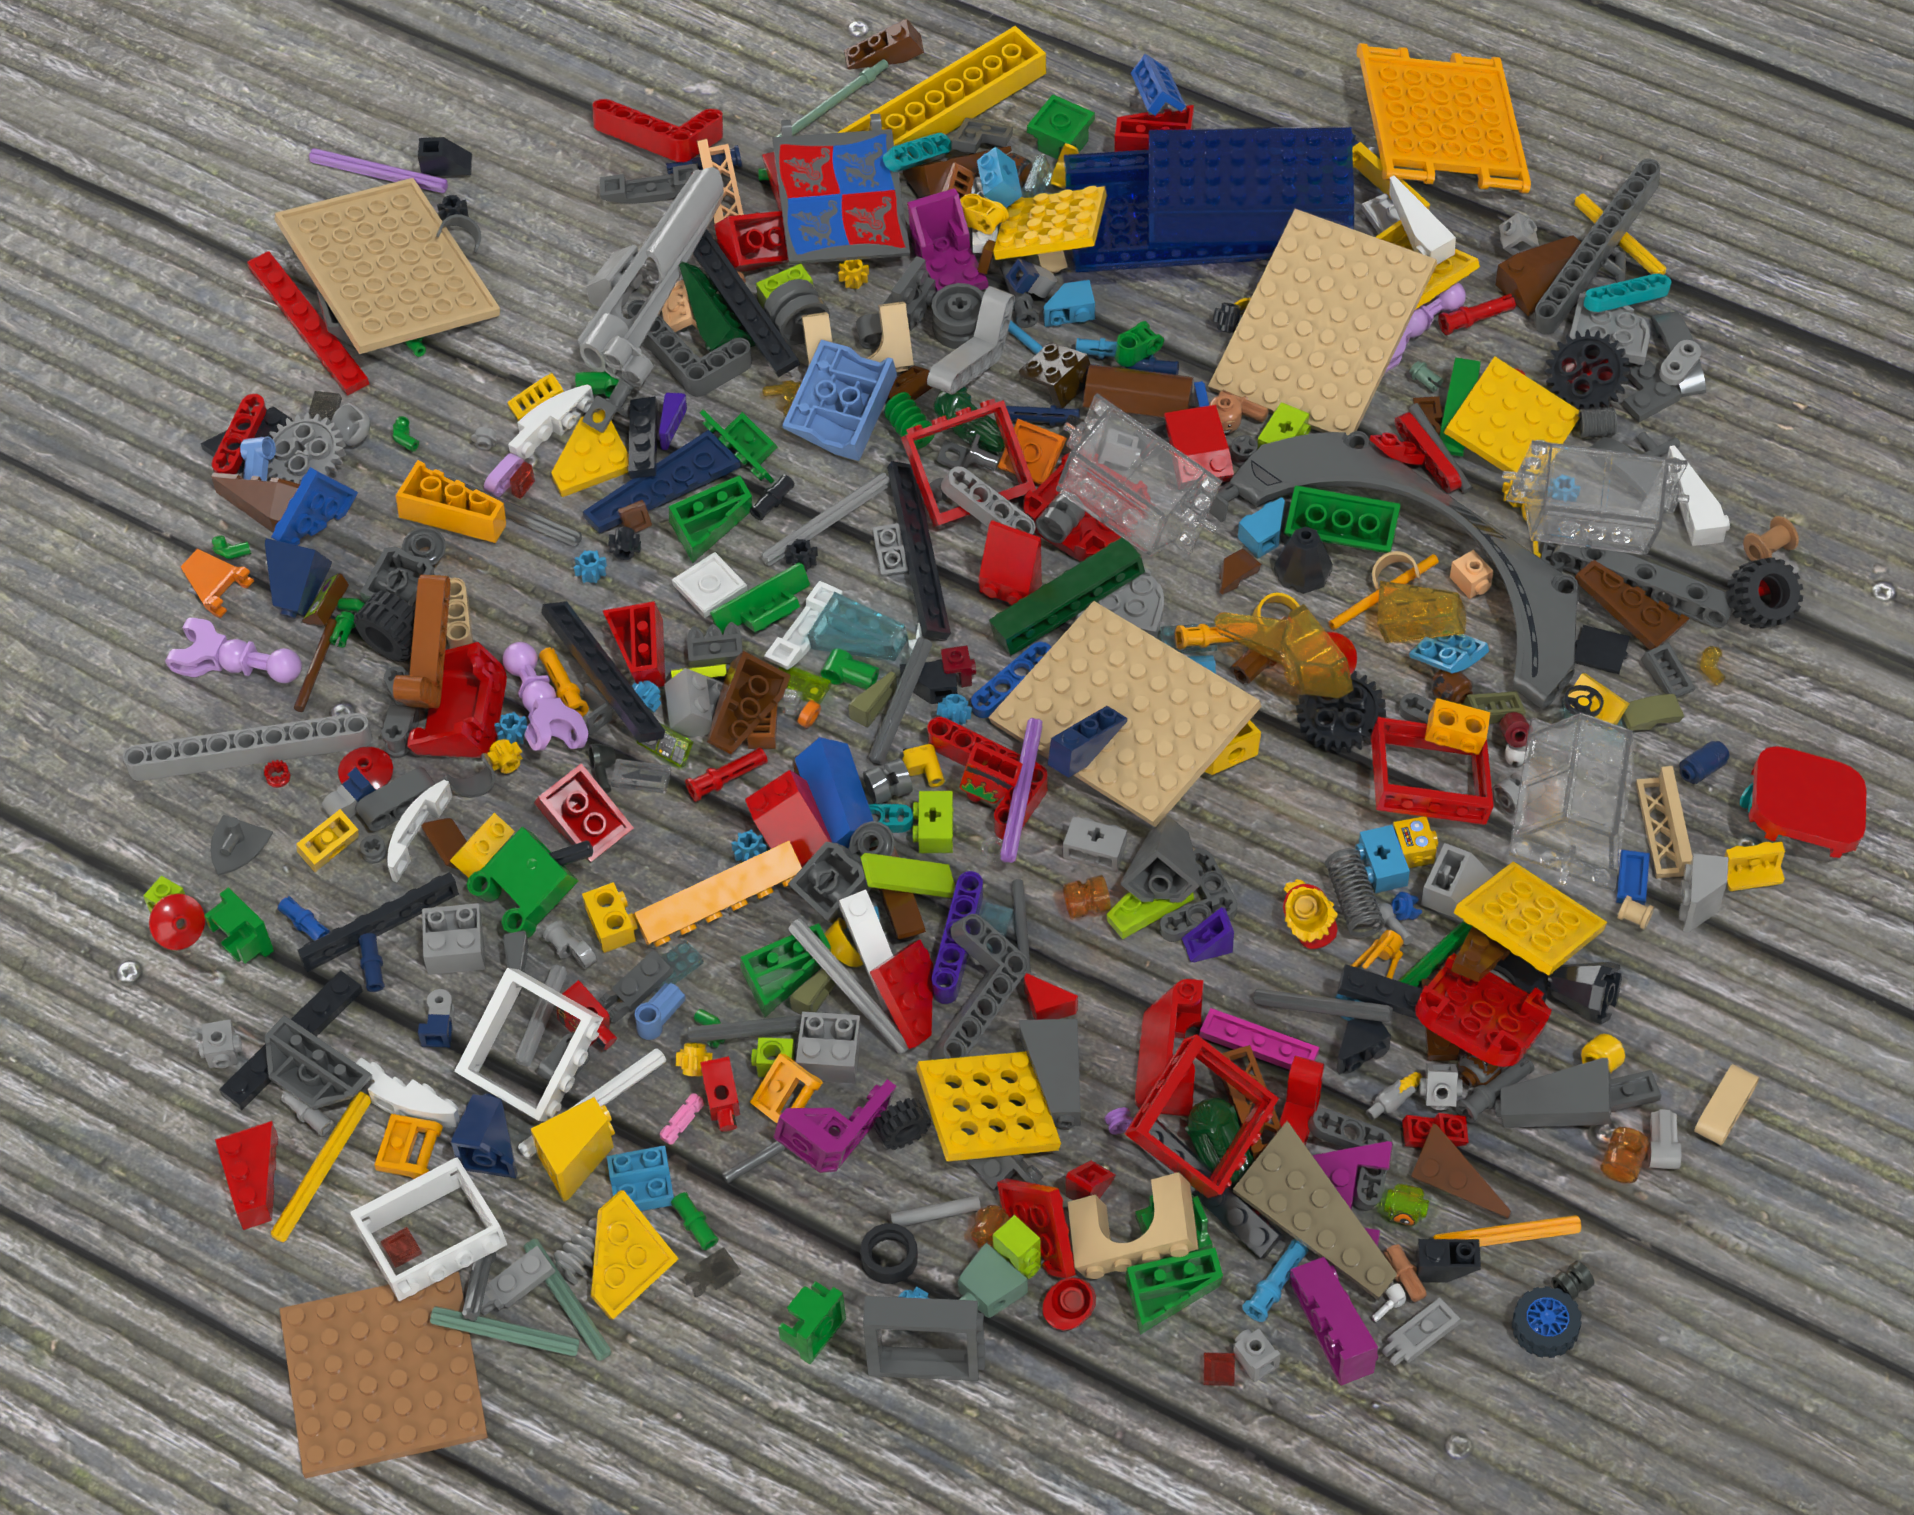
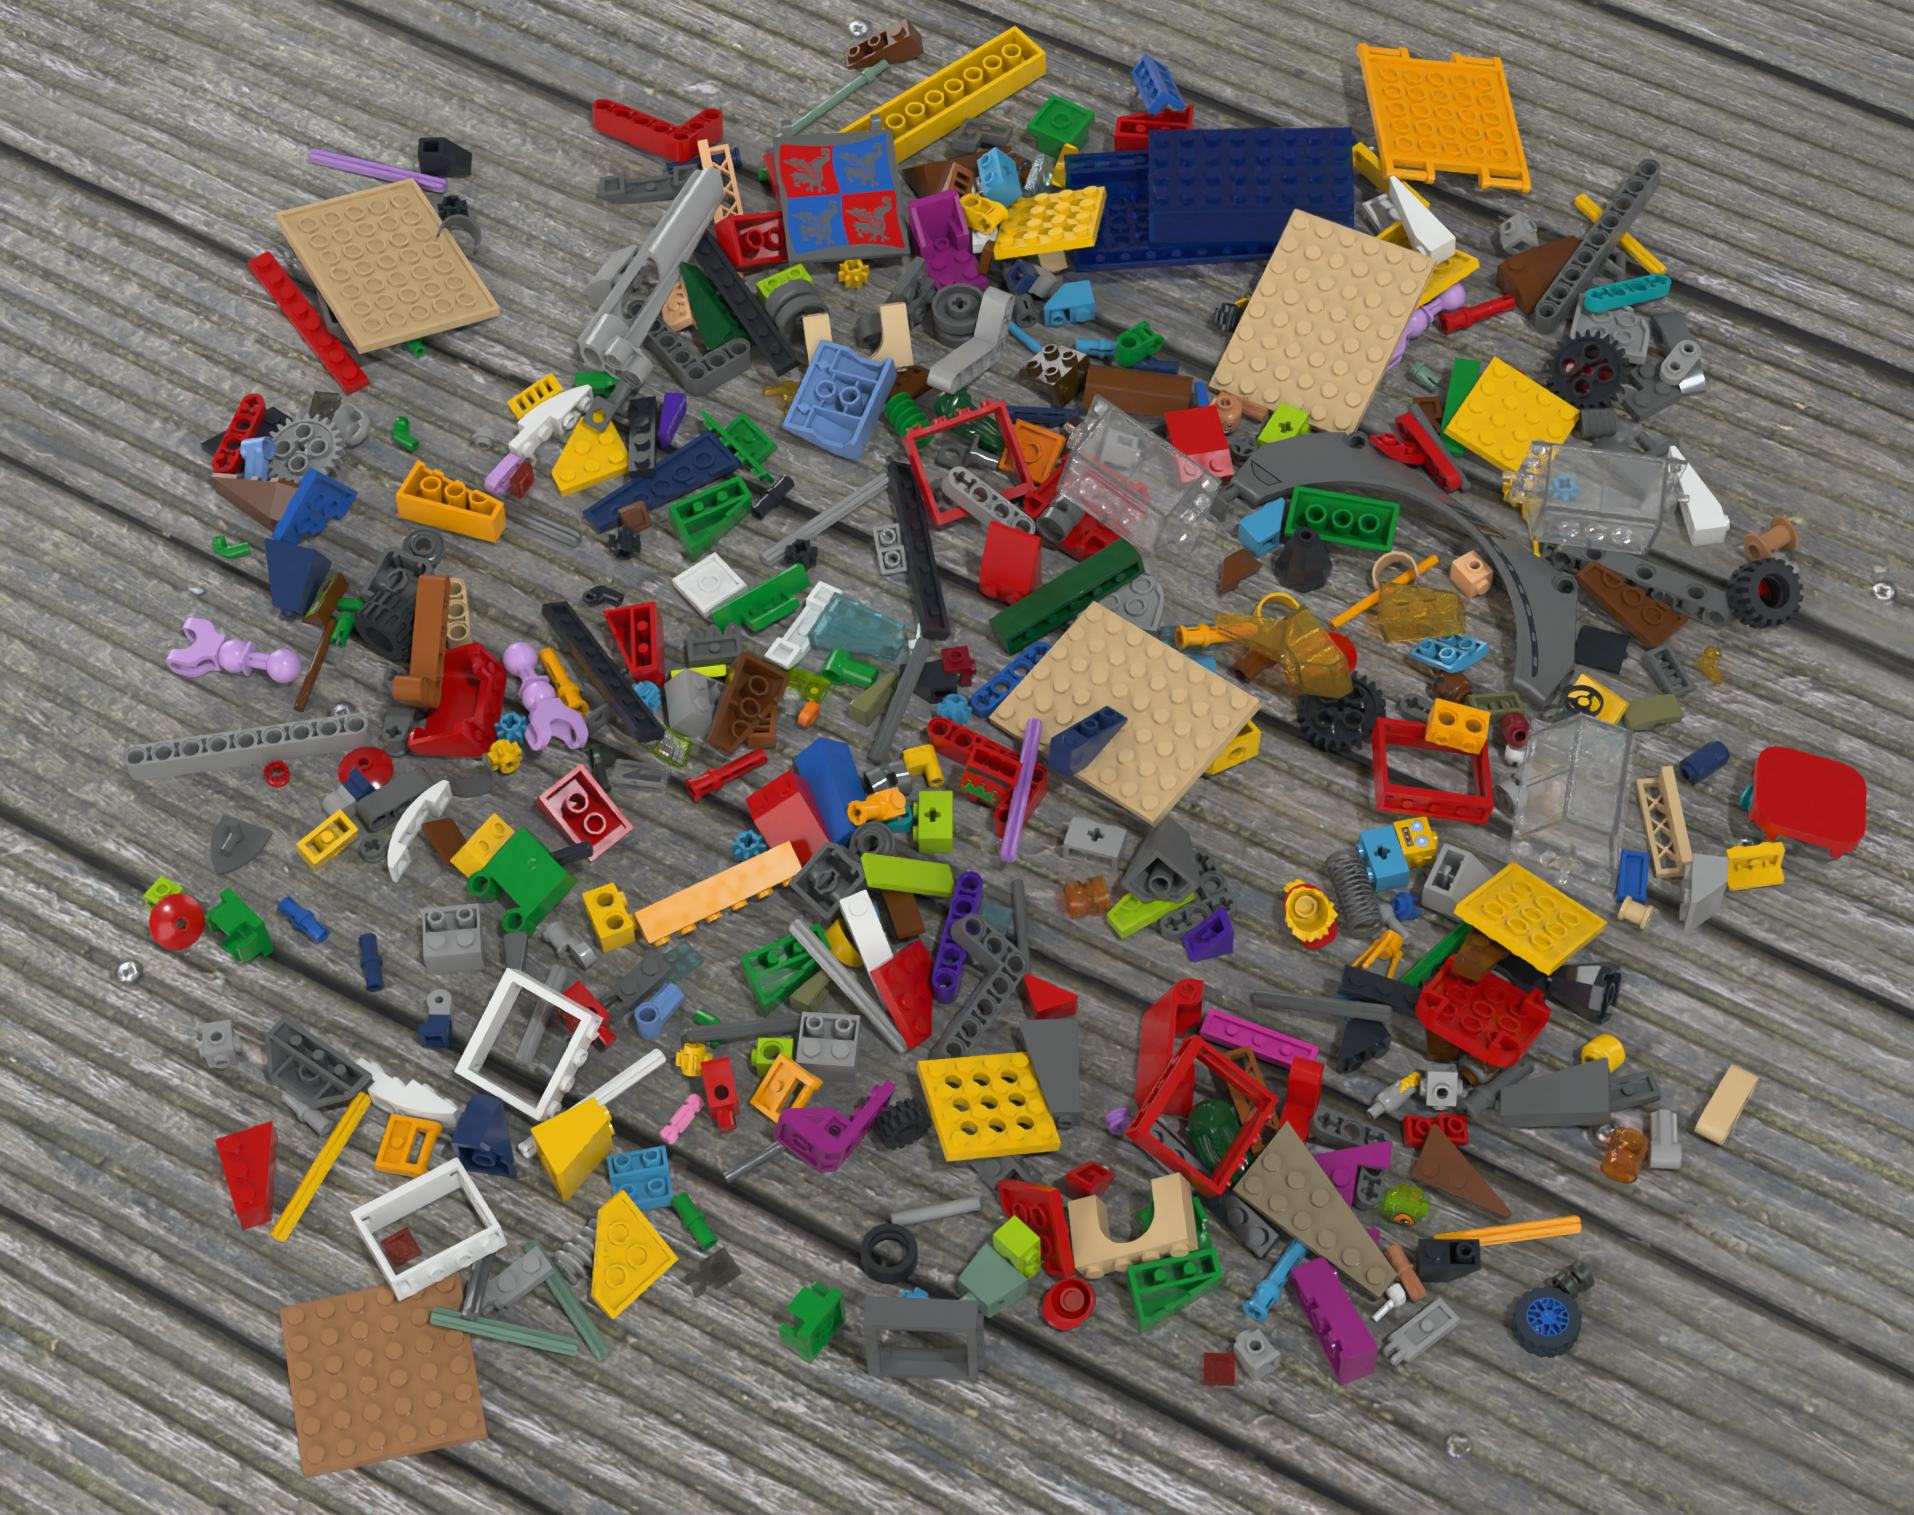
(211, 579): orange flag -> none
(313, 1017): black plate -> none
(378, 921): black plate -> none
(590, 566): dark azure gear -> none
(601, 594): none -> black arm
(877, 807): none -> light orange connector
(919, 155): teal beam -> none
(987, 1222): clear orange piece -> none

